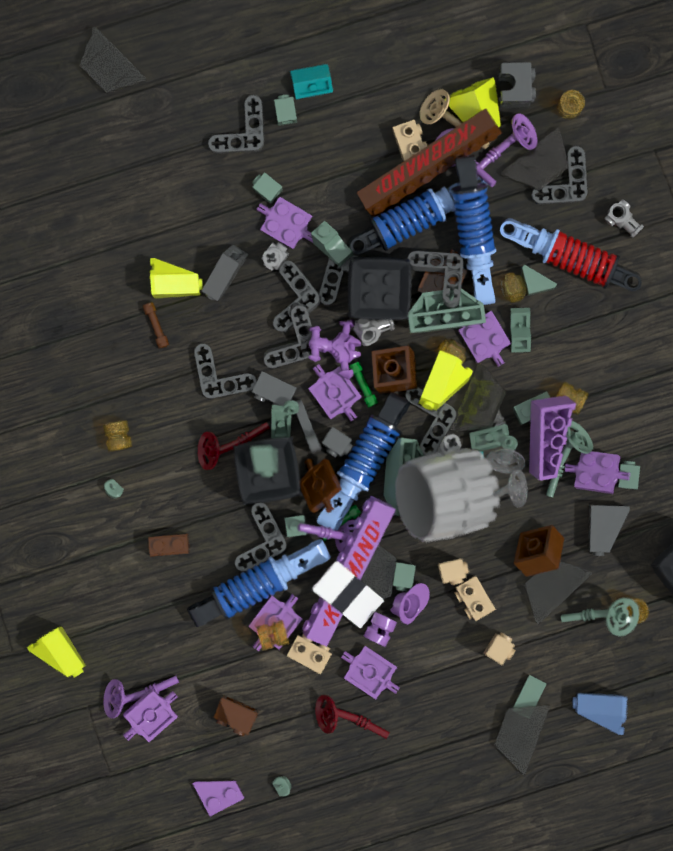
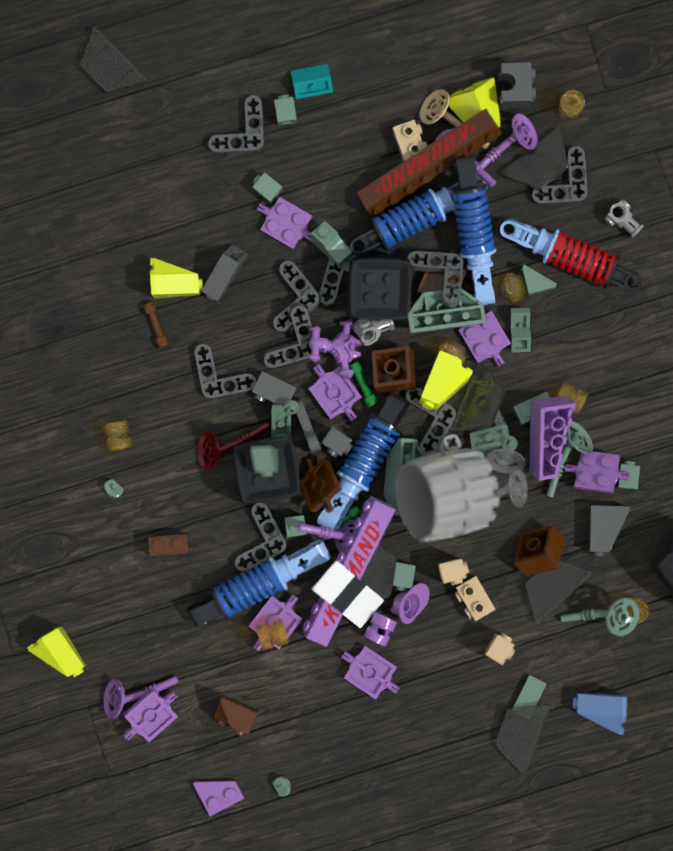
(275, 256): light grey connector -> none
(309, 654): tan brick -> none
(331, 713): dark red dish -> none

